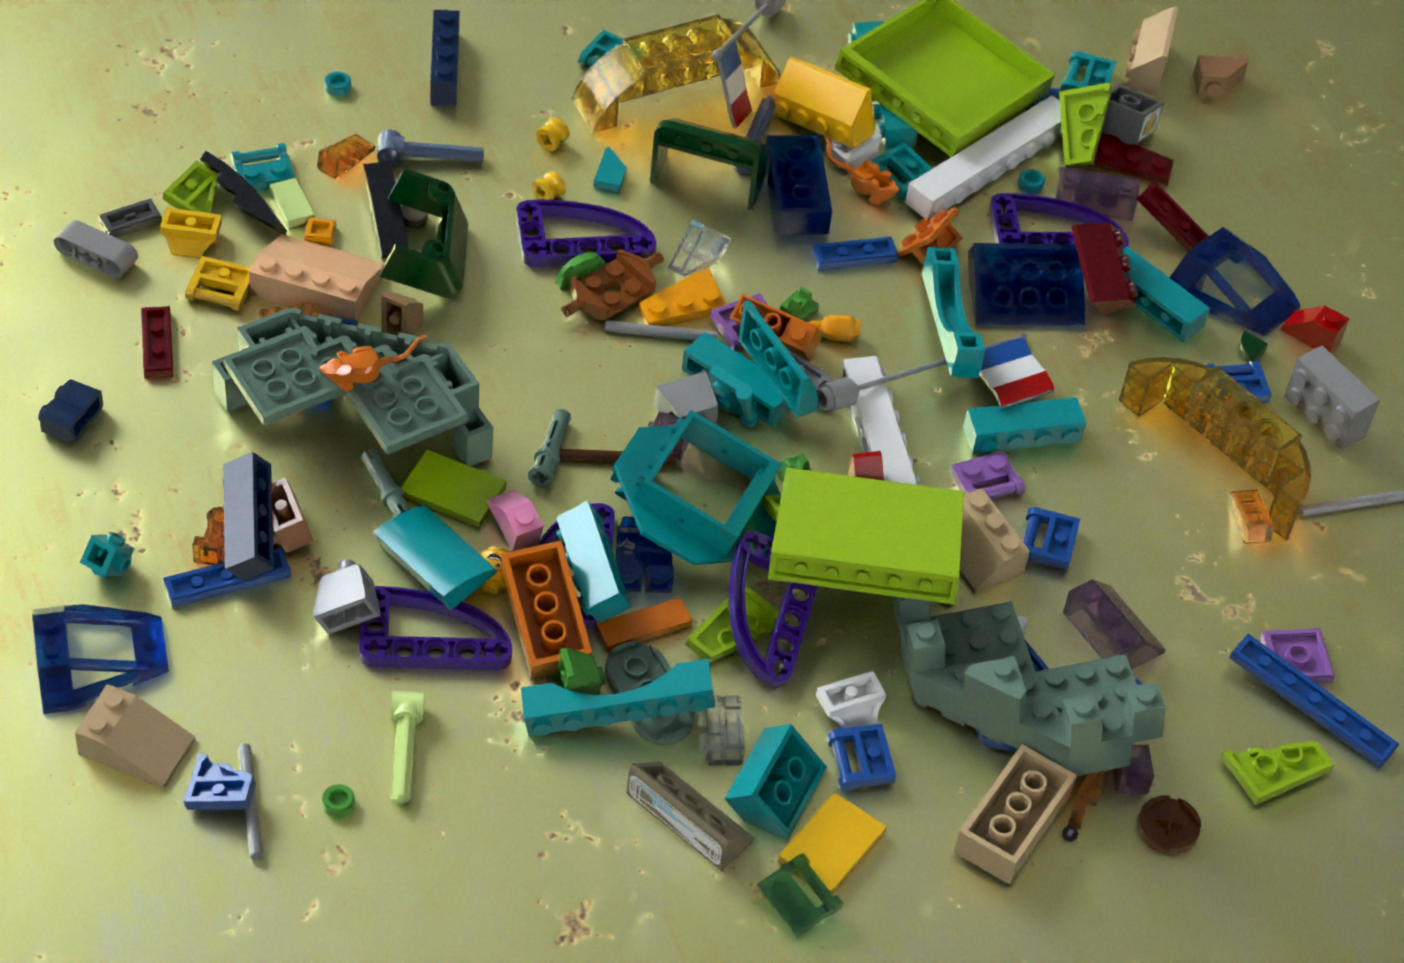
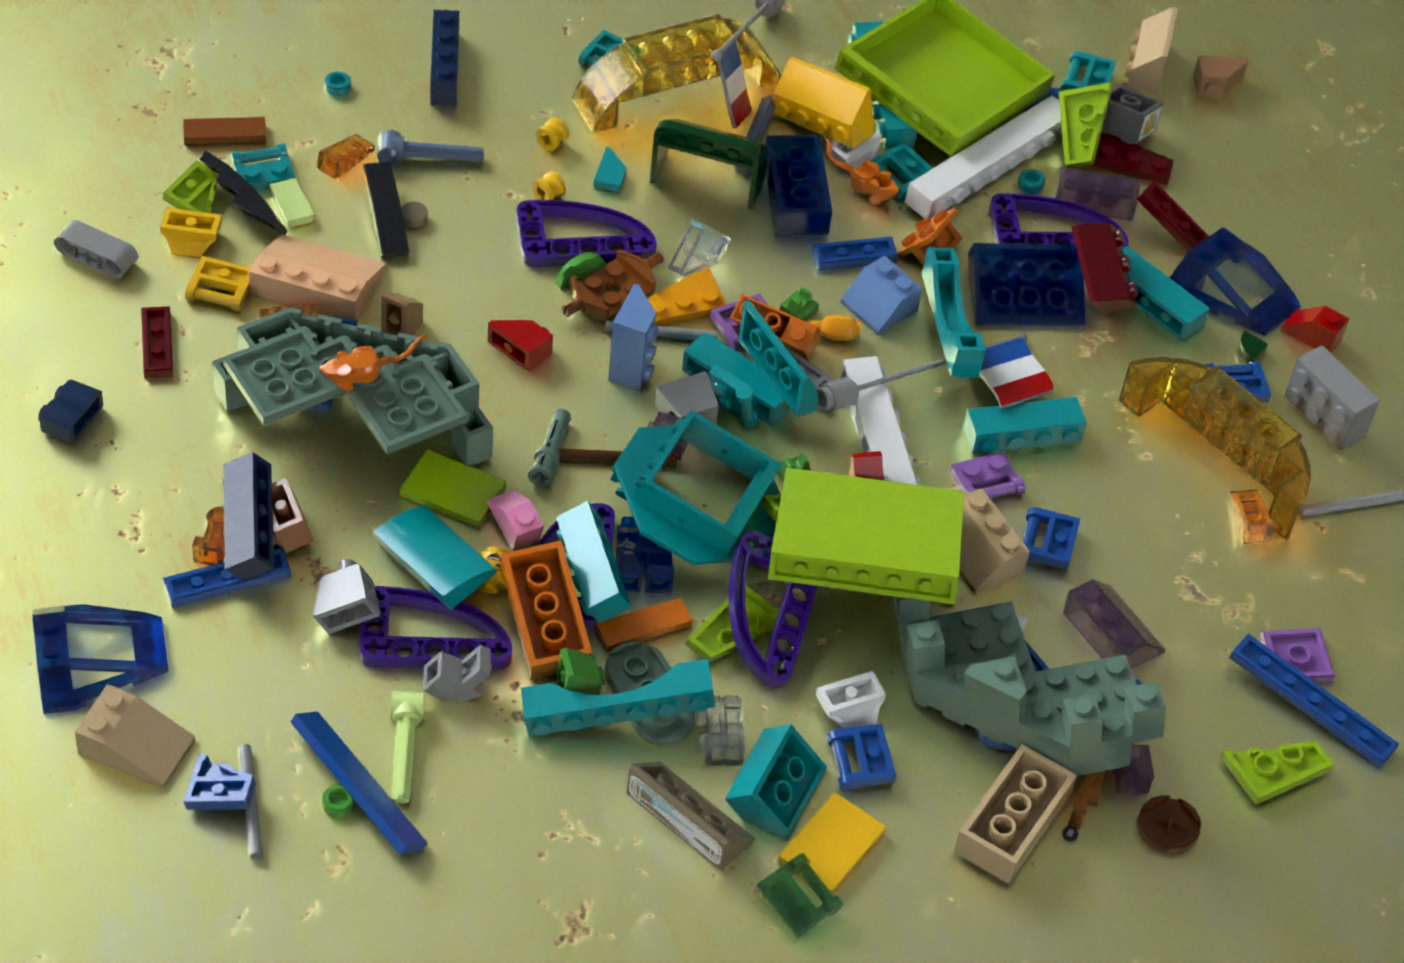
(107, 555): teal brick -> none
(132, 220): dark grey tile -> none
(224, 130): none -> dark orange tile
(320, 231): light orange tile -> none
(359, 783): none -> blue tile
(391, 494): sand green pin -> none
(441, 262): dark green windscreen -> none
(457, 678): none -> light grey brick
(521, 341): none -> red slope
(633, 341): none -> medium blue slope
(882, 295): none -> medium blue slope

